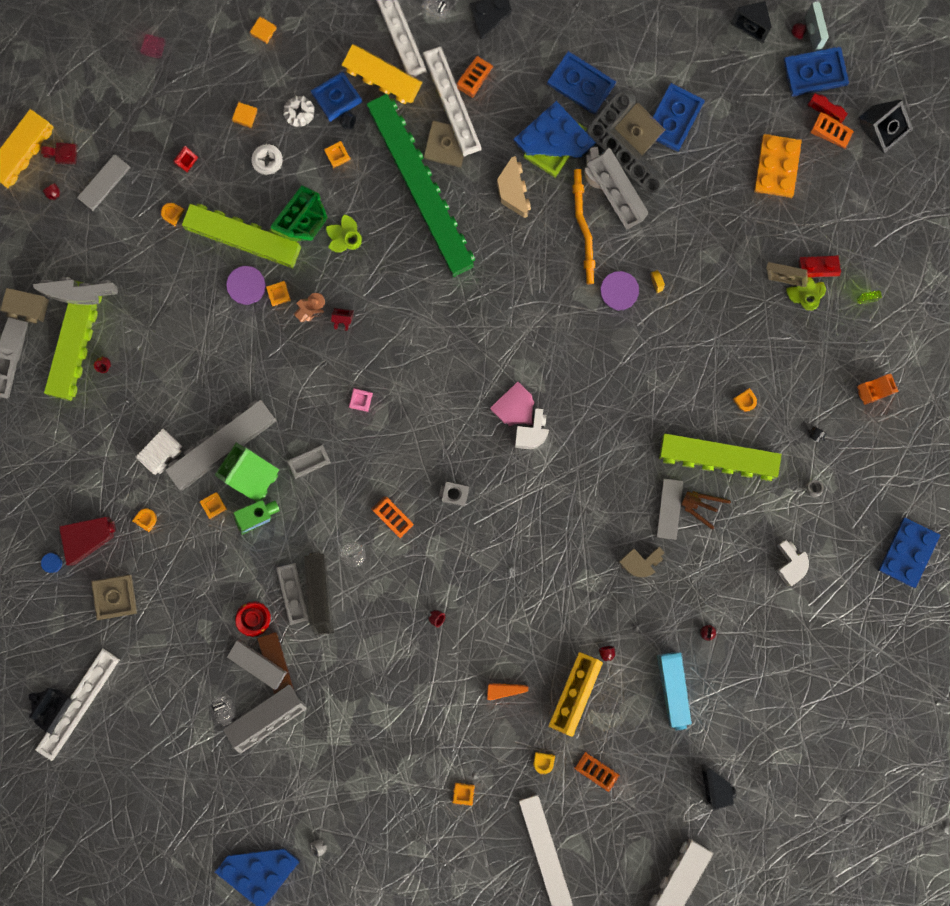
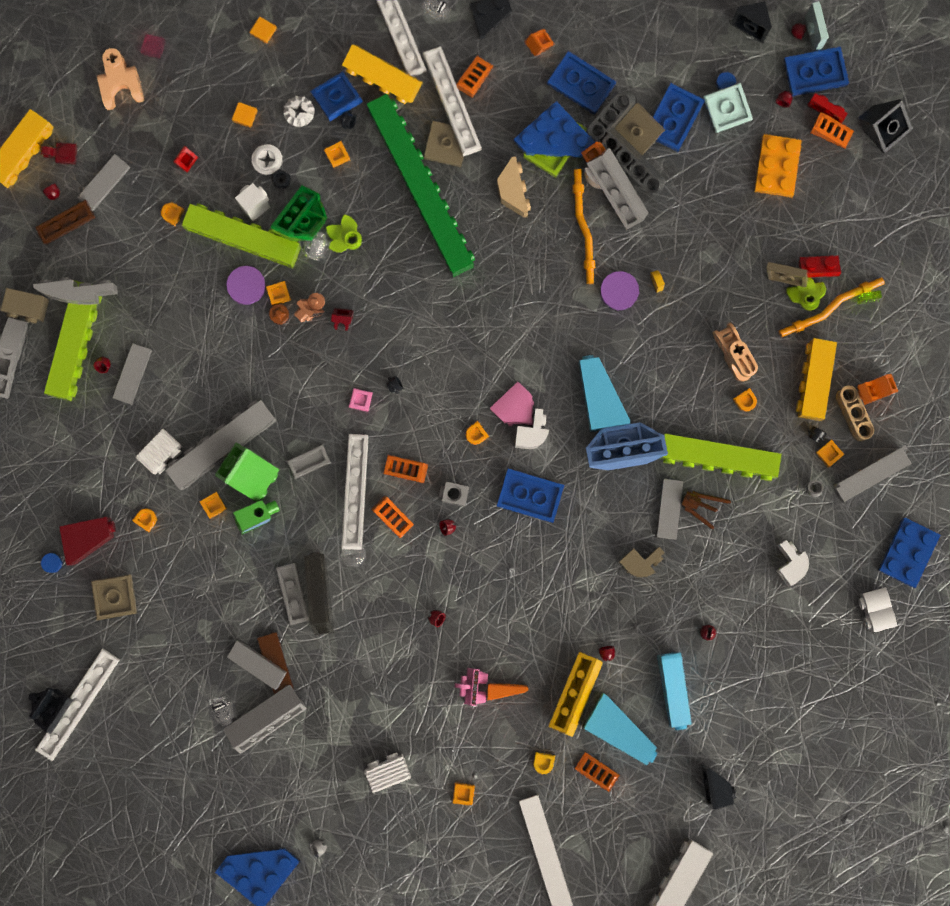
(65, 222): none -> reddish brown tile
(118, 77): none -> light nougat piece
(132, 374): none -> light grey tile
(252, 619): red piece -> none
(253, 201): none -> white brick
(276, 179): none -> black plate
(279, 314): none -> dark orange tile
(317, 248): none -> clear head
(355, 492): none -> white tile
(387, 772): none -> white brick
(394, 385): none -> black plate
(421, 472): none -> orange slope
(446, 527): none -> dark red hinge
(469, 686): none -> bright pink hips
(476, 434): none -> light orange tile
(530, 495): none -> blue plate
(539, 42): none -> orange slope
(593, 151): none -> orange slope
(600, 397): none -> medium azure slope
(618, 730): none -> medium azure slope
(625, 447): none -> medium blue wedge
(725, 80): none -> blue tile
(728, 108): none -> light aqua plate
(742, 363): none -> light nougat piece
(784, 99): none -> dark red hinge
(799, 325): none -> light orange bar
(817, 379): none -> yellow brick
(830, 453): none -> light orange tile
(855, 423): none -> tan beam
(872, 474): none -> light grey panel
(878, 610): none -> white brick

